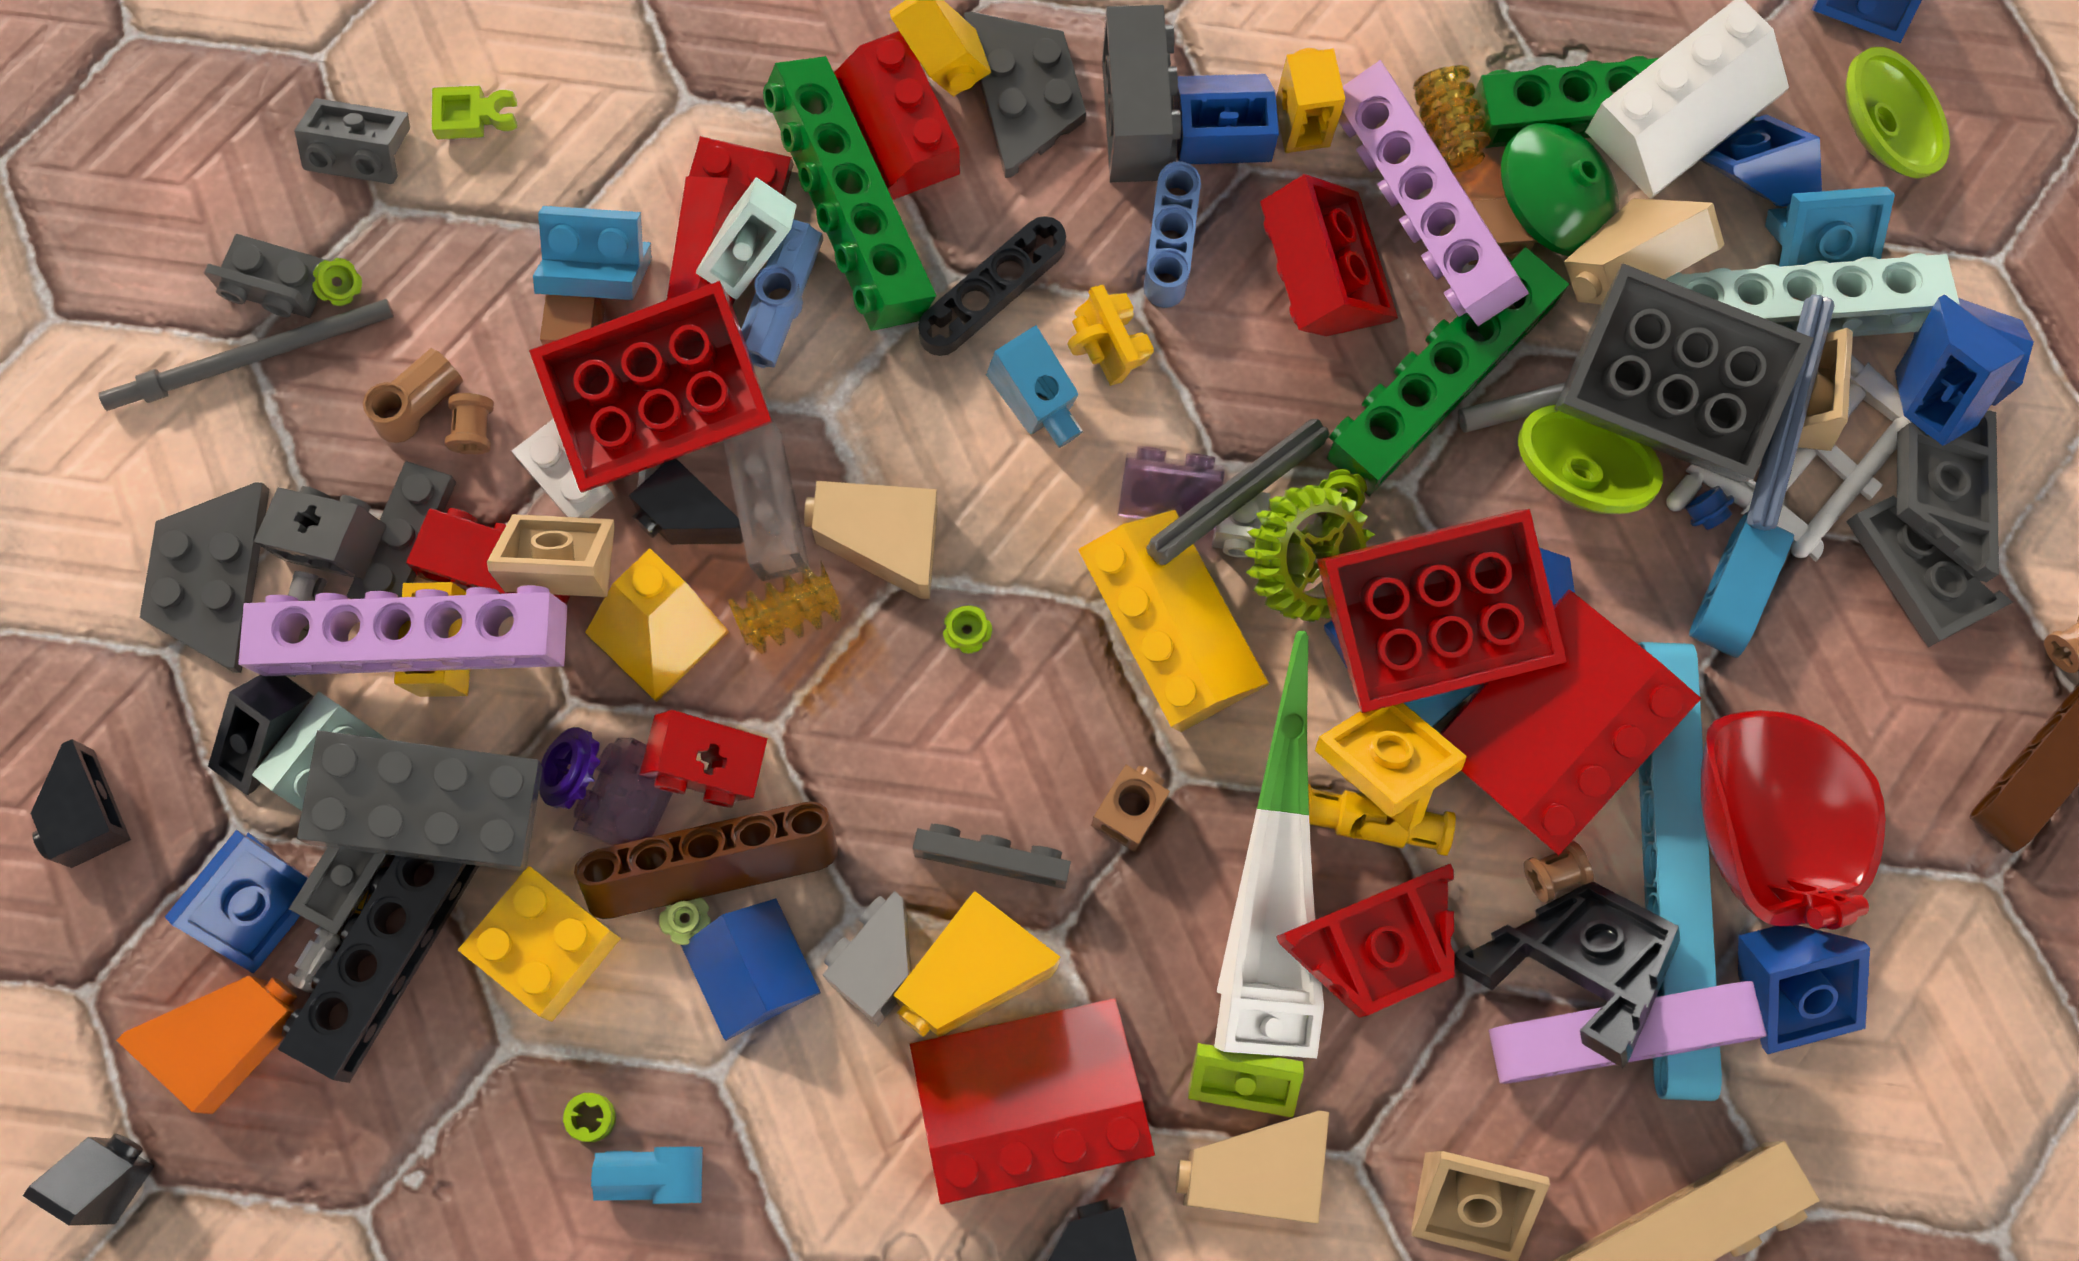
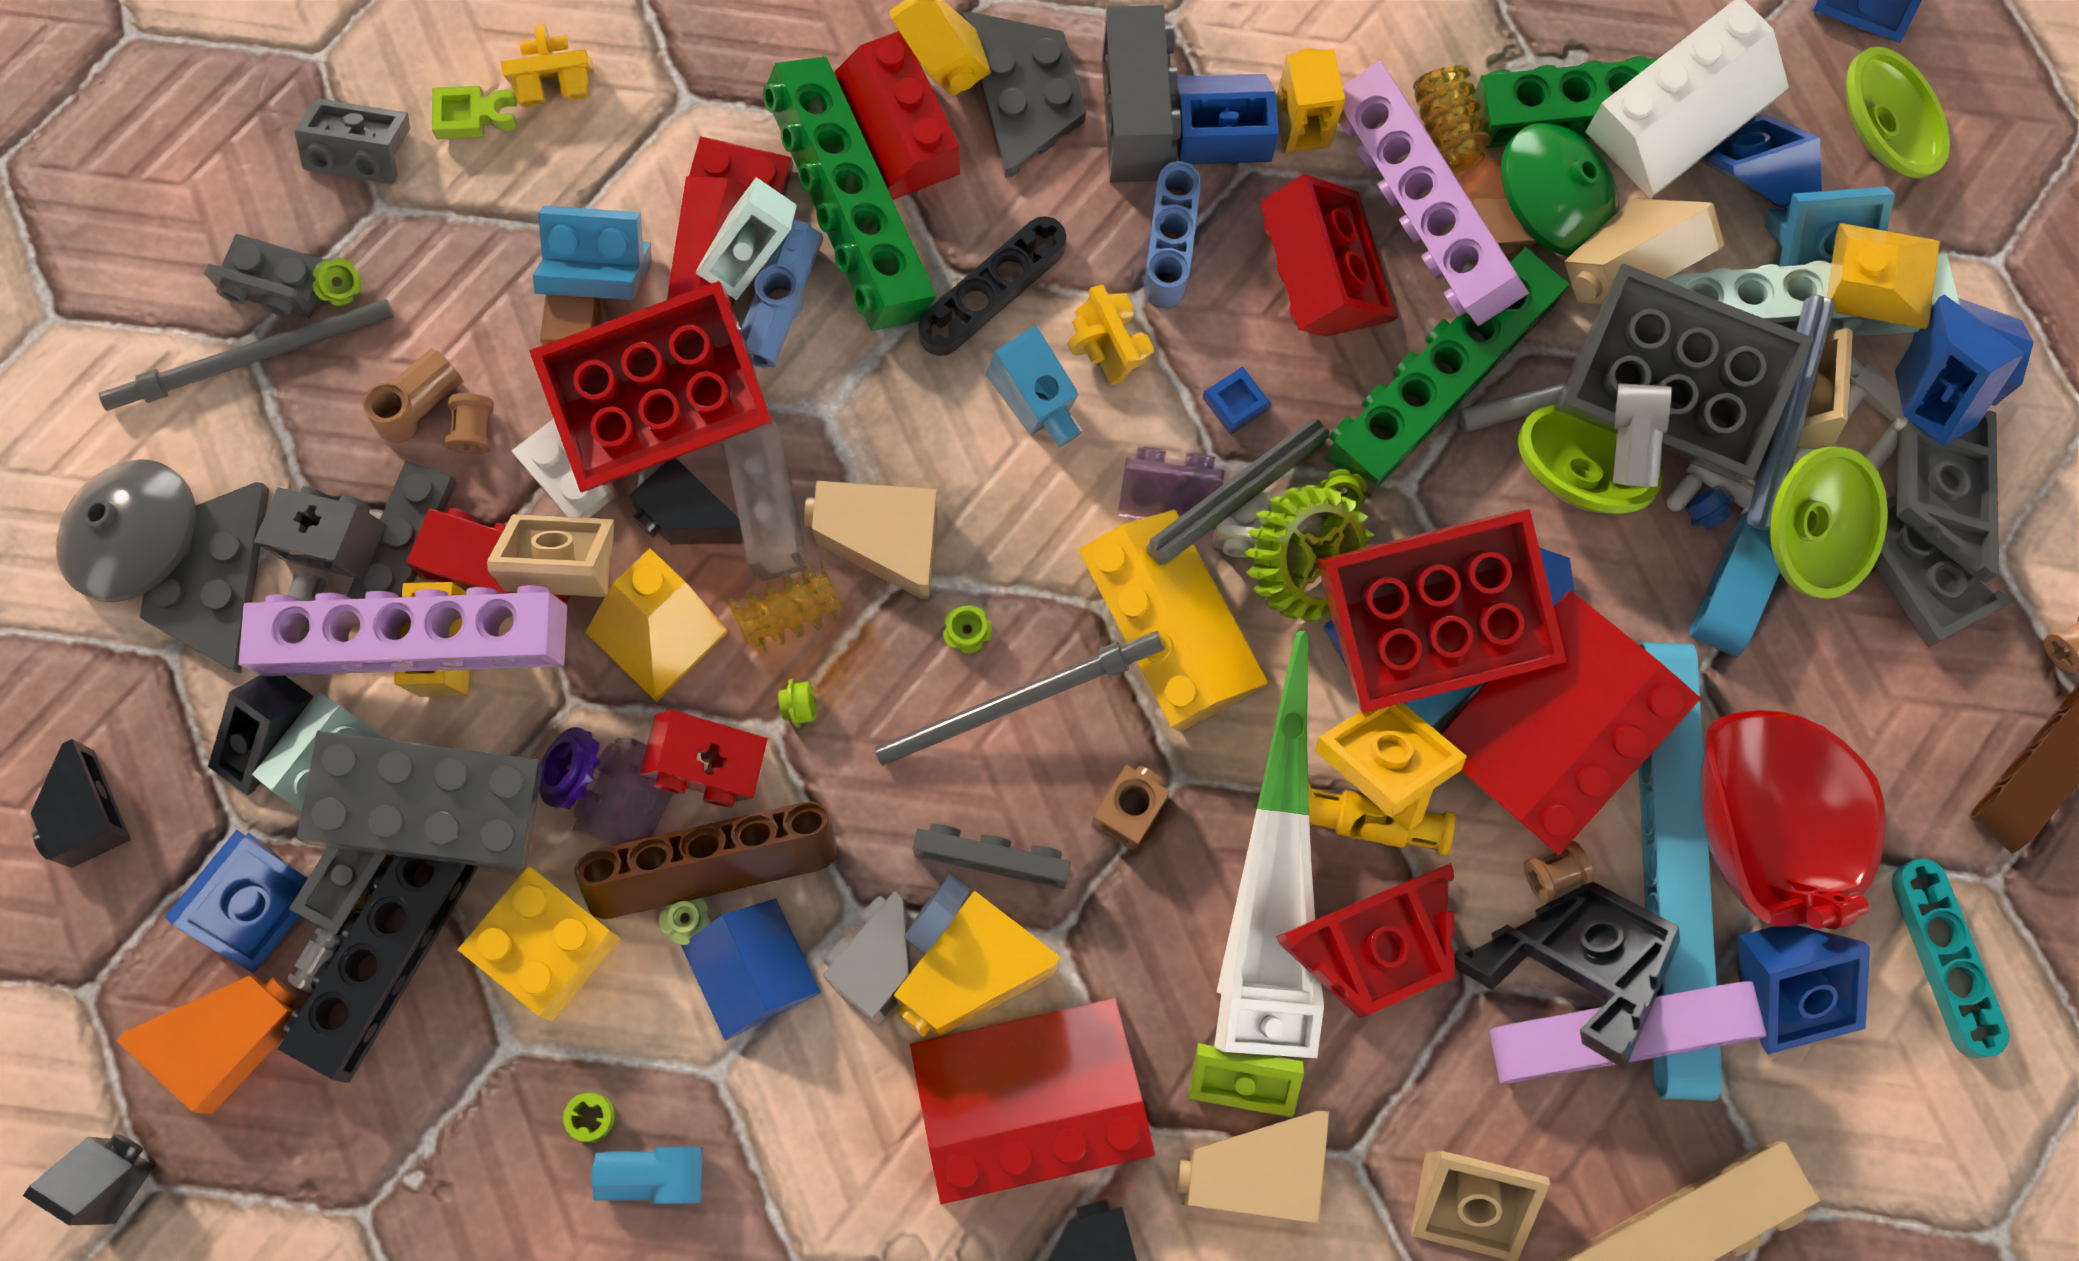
(125, 530): none -> dark grey dish
(528, 72): none -> yellow hips
(797, 703): none -> lime plate
(937, 913): none -> sand blue beam
(1111, 661): none -> dark grey bar
(1236, 400): none -> blue tile
(1641, 421): none -> light grey piece
(1828, 522): none -> lime dish
(1883, 275): none -> yellow slope
(1958, 954): none -> teal beam

